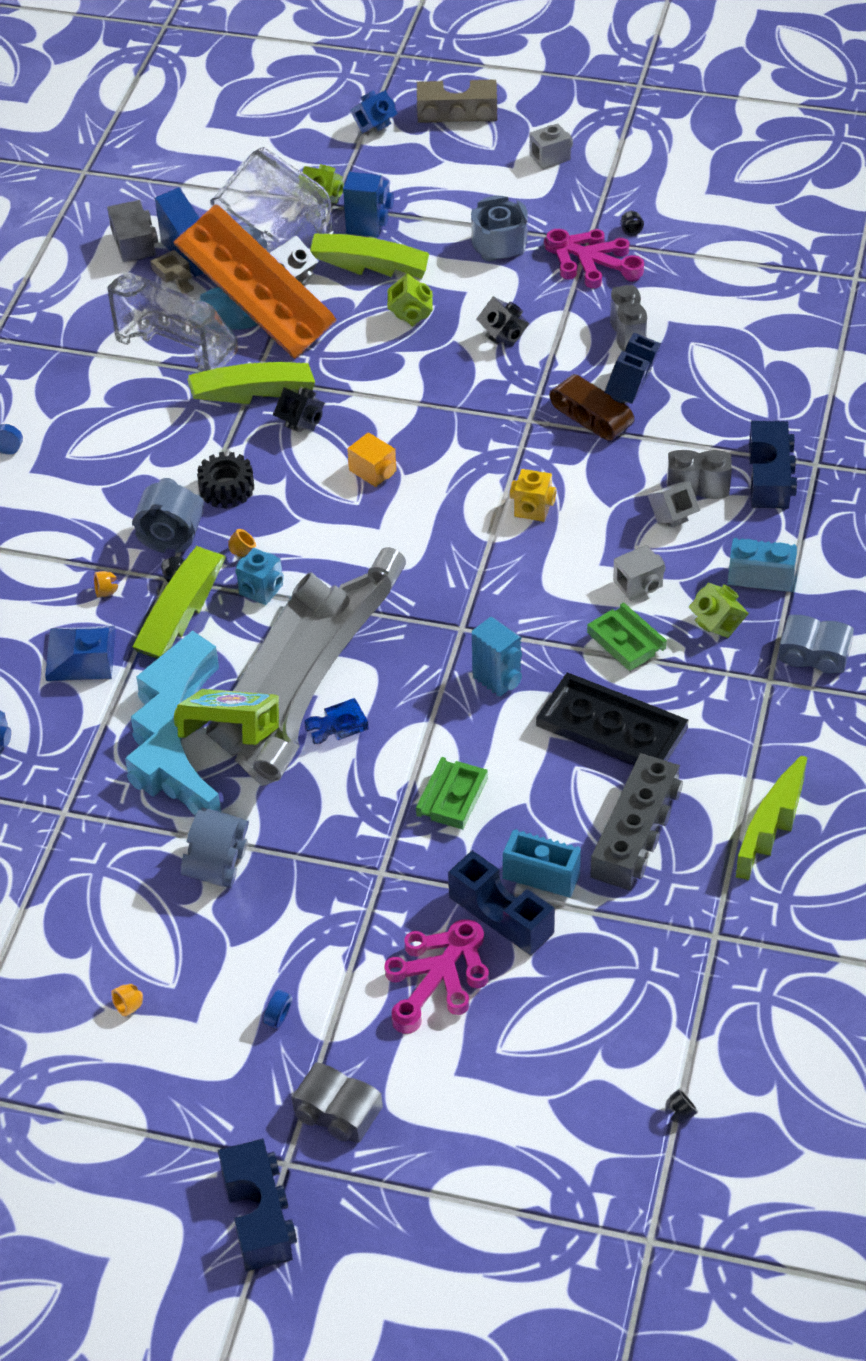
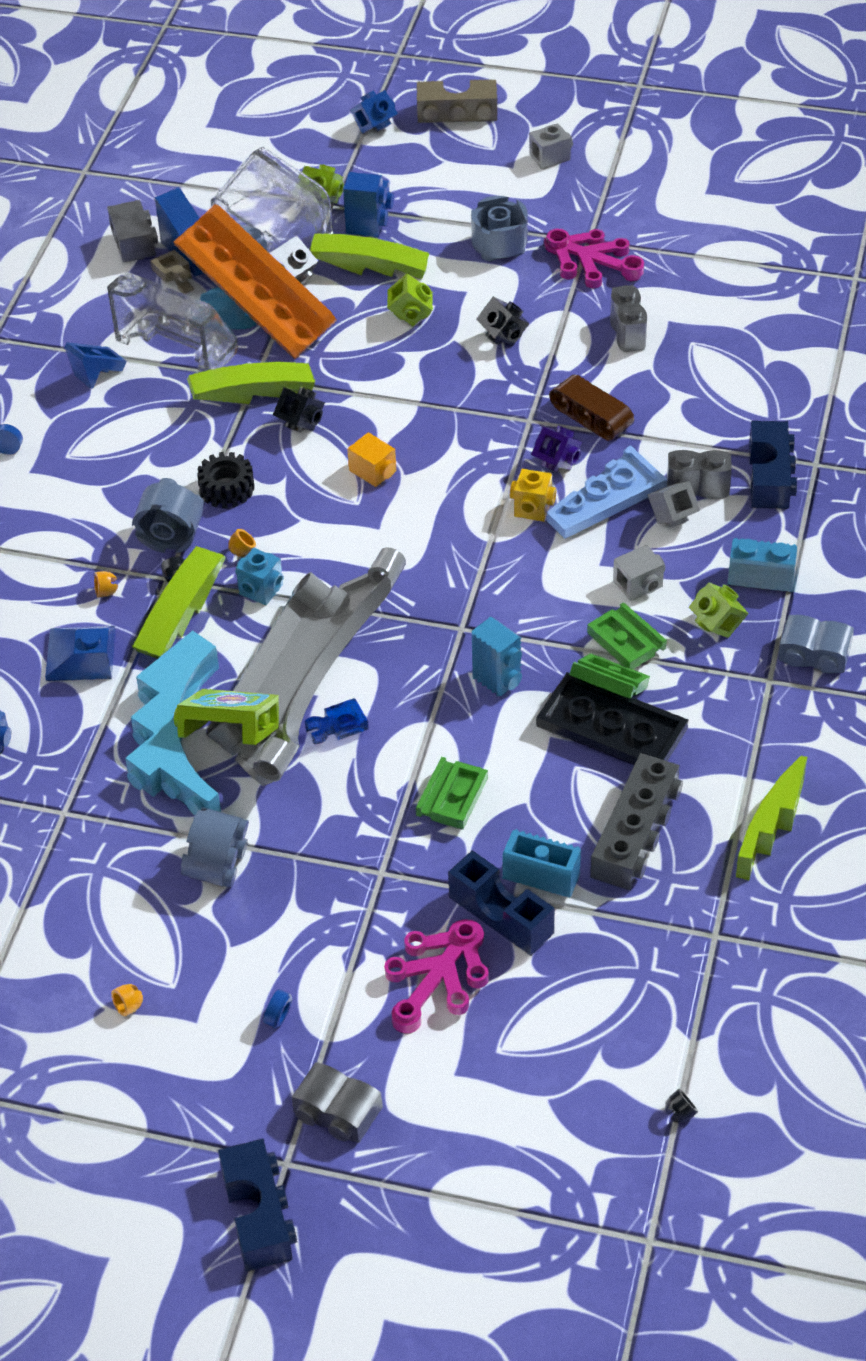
(90, 360): none -> blue slope
(557, 448): none -> dark purple brick
(609, 675): none -> bright green plate
(613, 490): none -> light blue wing
(630, 225): black hinge -> none
(632, 368): dark blue arch -> none

